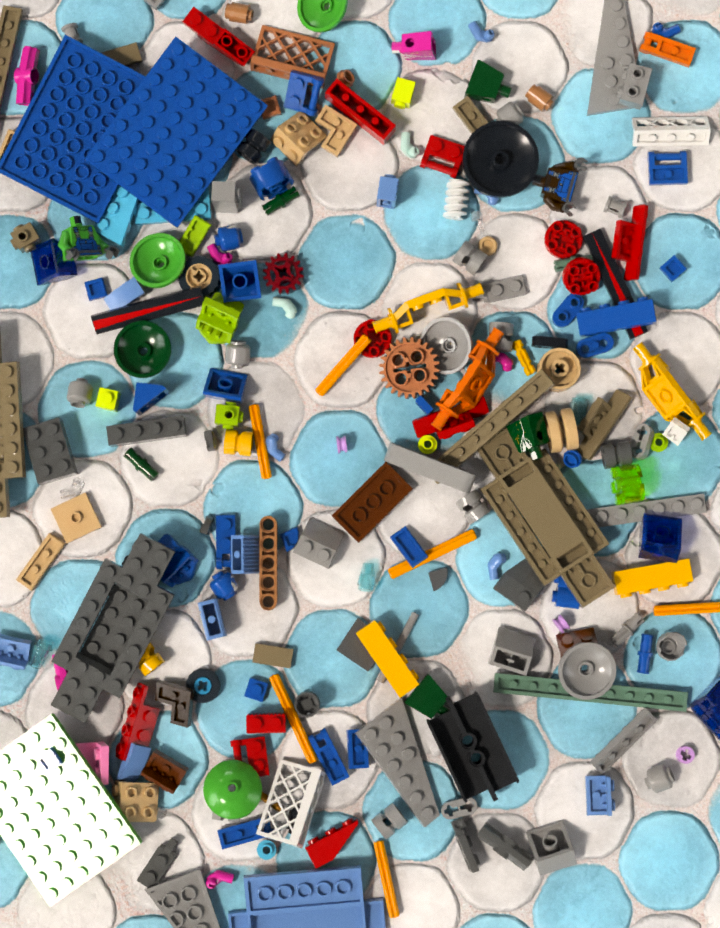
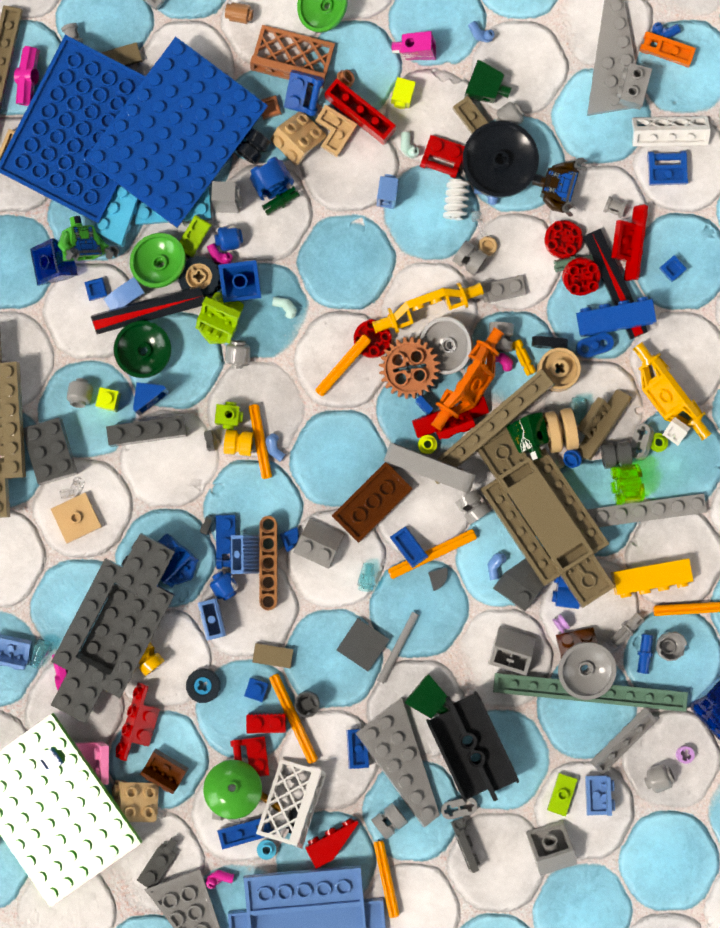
(29, 233): dark tan brick -> none
(40, 561): tan tile -> none
(134, 763): medium blue slope -> none
(141, 464): dark green pin -> none
(181, 700): dark brown plate -> none
(218, 37): red slope -> none
(225, 385): blue slope -> none
(289, 262): dark red gear -> none
(329, 757): blue plate -> none
(341, 444): lavender bush -> none
(387, 658): yellow brick -> none
(505, 846): dark grey piece -> none
(540, 98): medium nougat brick -> none
(562, 794): none -> lime plate
(568, 310): blue plate -> none
(660, 538): clear blue brick -> none

